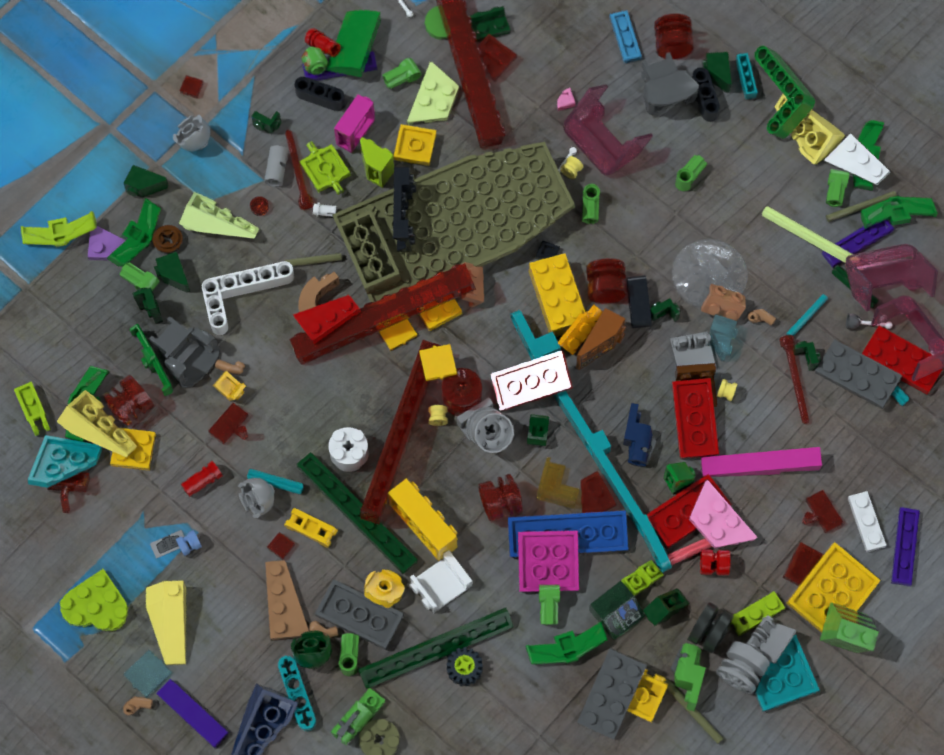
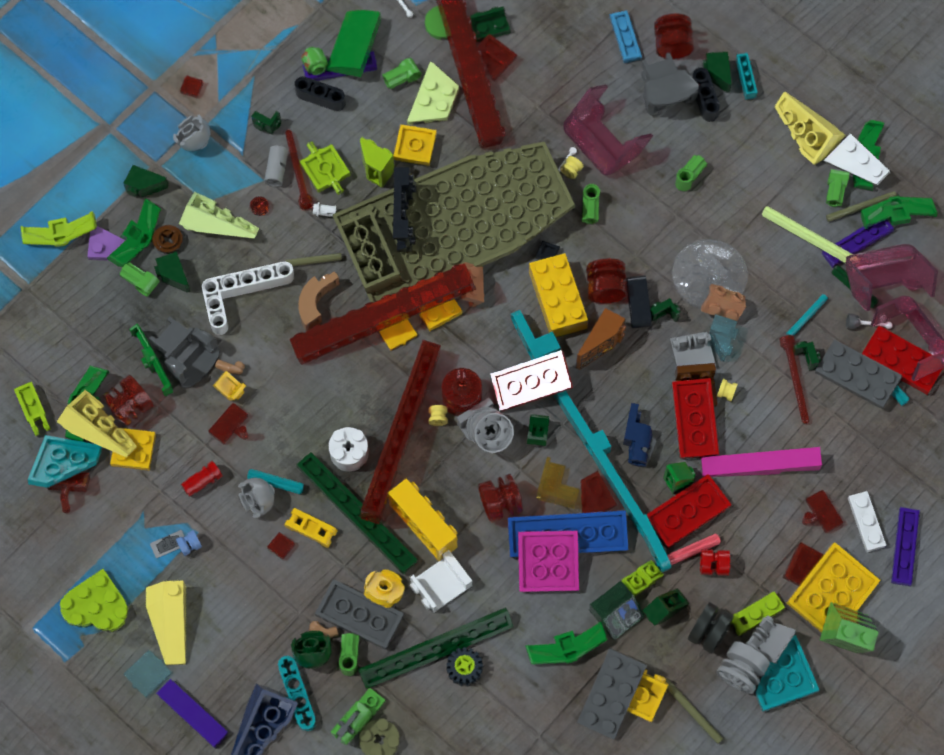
(136, 703): medium nougat arm -> none
(146, 300): dark green bracket -> none
(284, 609): medium nougat wing -> none
(319, 40): red axle -> none
(327, 317): red wing -> none
(354, 123): dark pink window -> none
(438, 362): yellow piece -> none
(549, 598): bright green piece -> none
(565, 100): bright pink tile -> none
(580, 329): light orange hinge -> none
(689, 673): bright green plate -> none
(718, 520): bright pink wing -> none
(761, 315): medium nougat arm -> none
(799, 100): green beam -> none

